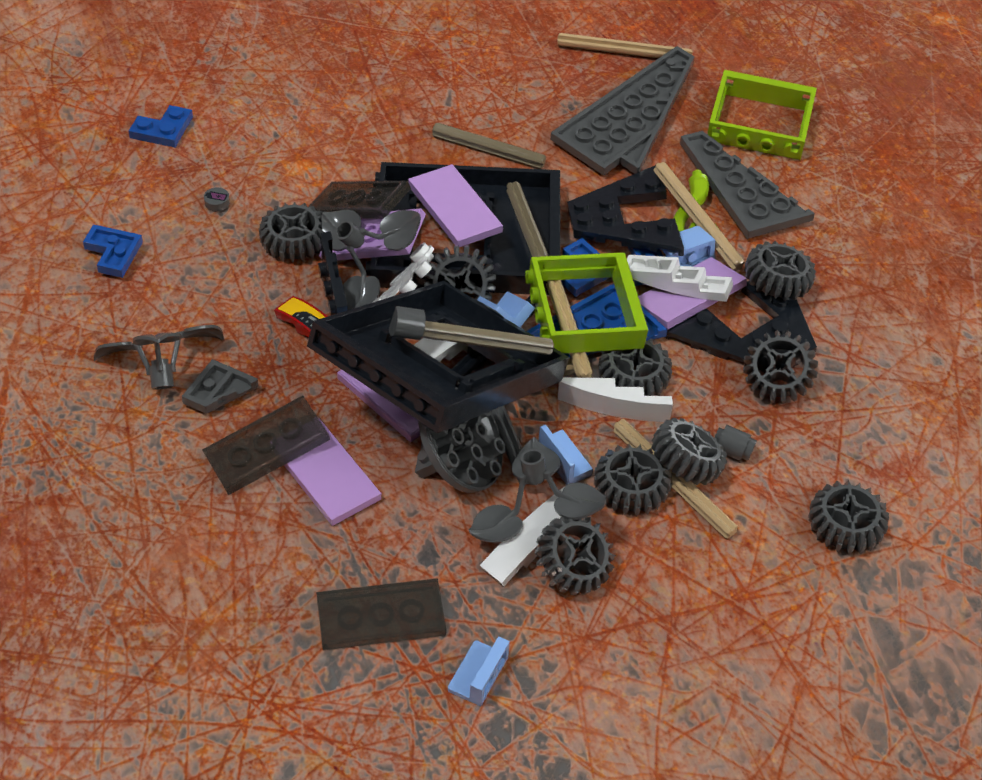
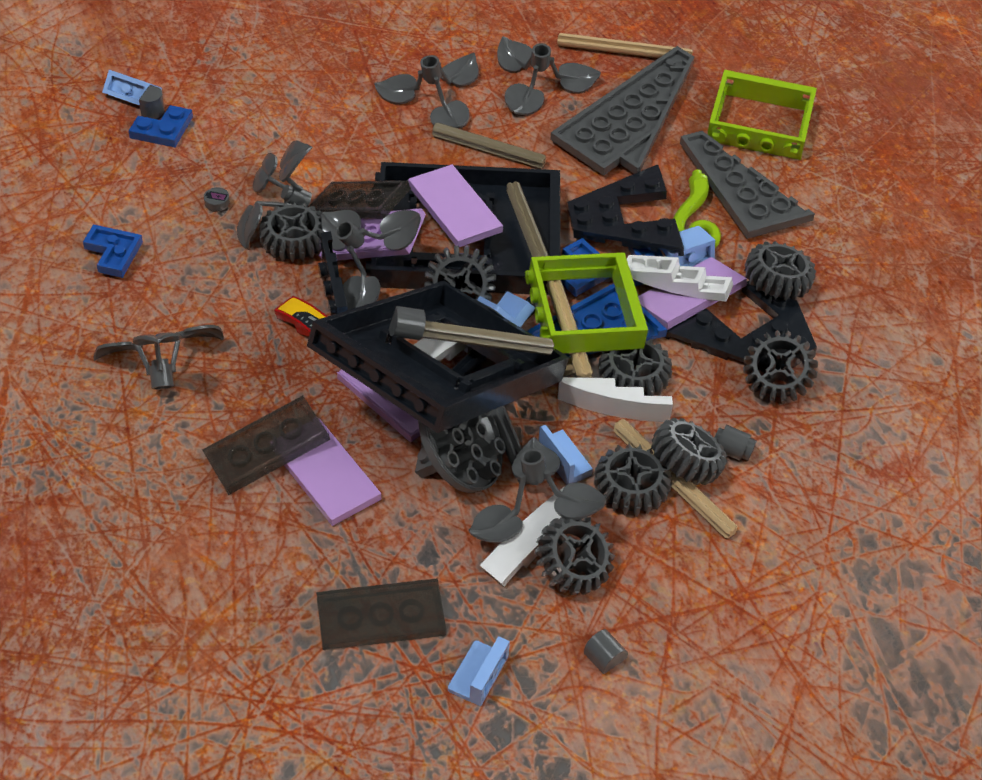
(125, 87): none -> light blue panel
(152, 103): none -> dark grey brick
(217, 386): dark grey wing -> none
(291, 193): none -> dark grey plant
(403, 282): white plant -> none
(461, 72): none -> dark grey plant
(525, 100): none -> dark grey plant
(605, 651): none -> dark grey brick
(698, 215): tan axle -> none
(848, 517): dark grey gear -> none

